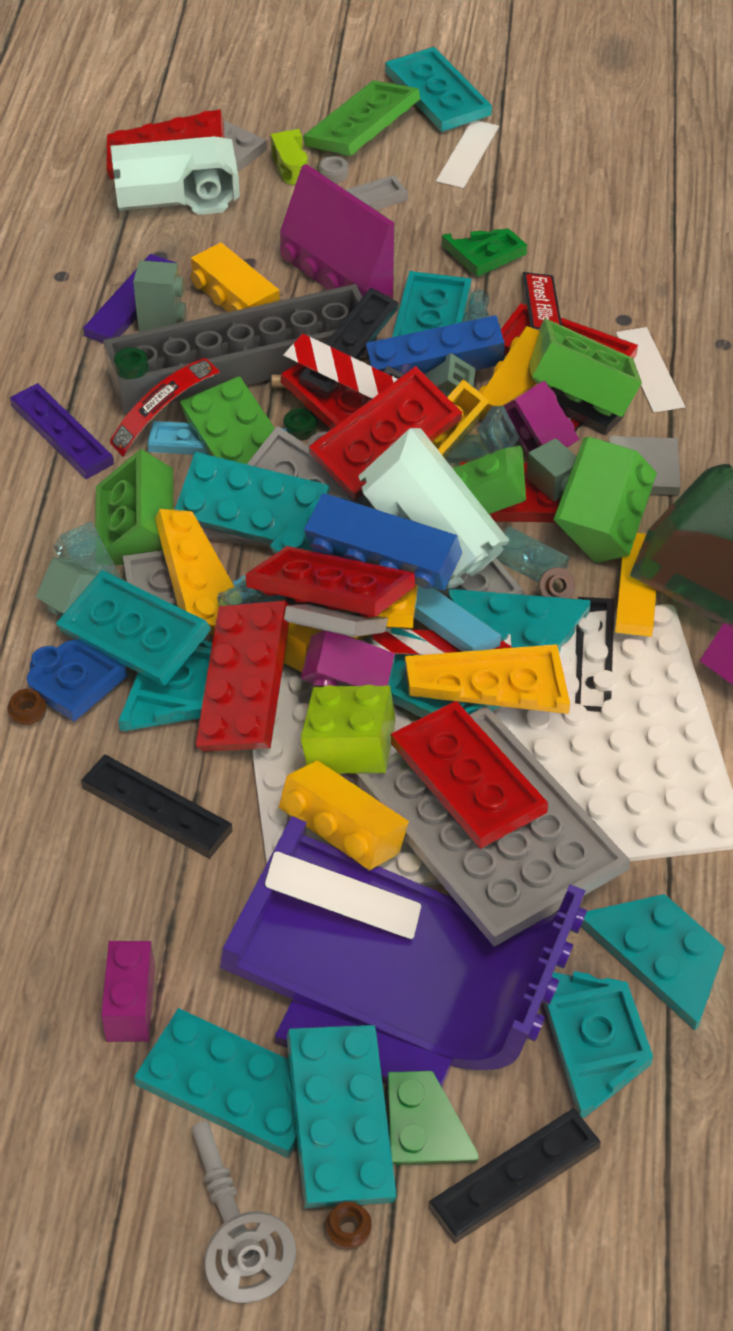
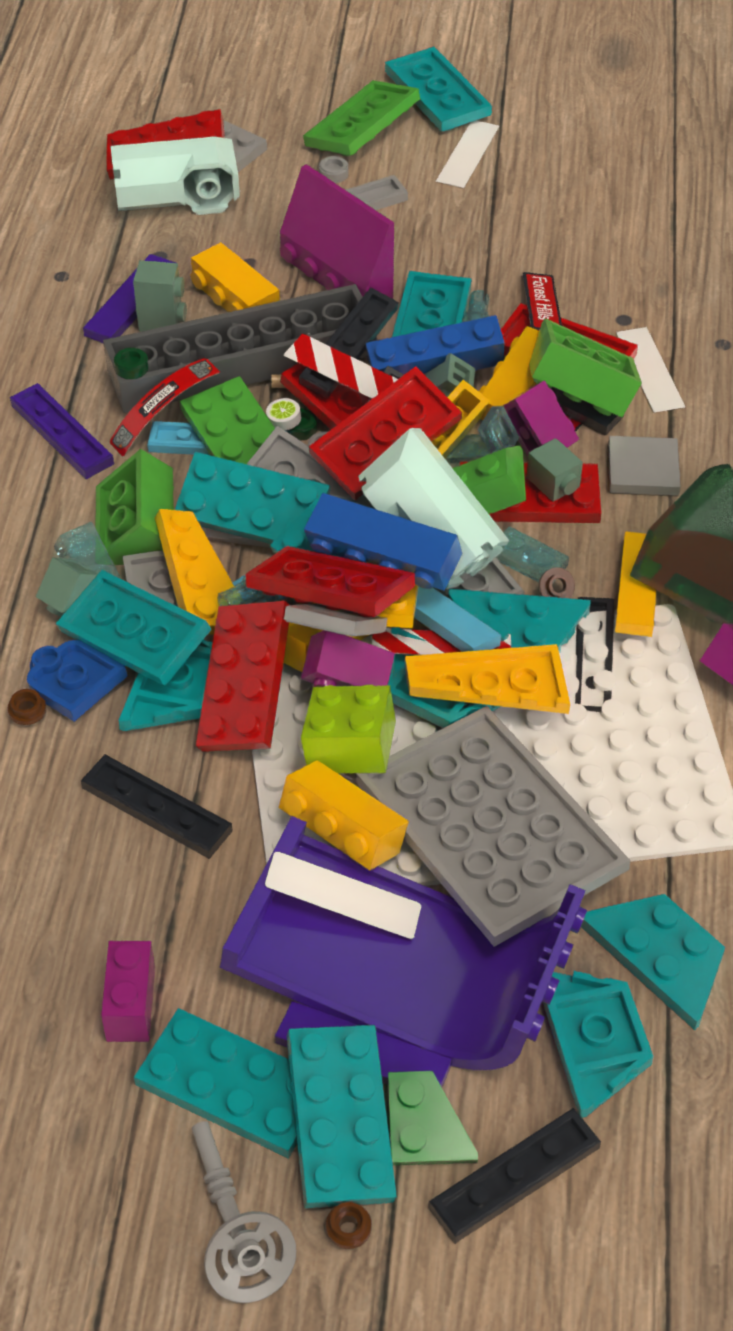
(284, 413): none -> tile
(288, 154): lime leg -> none
(469, 774): red plate -> none
(485, 249): green wing -> none
(605, 499): bright green slope -> none

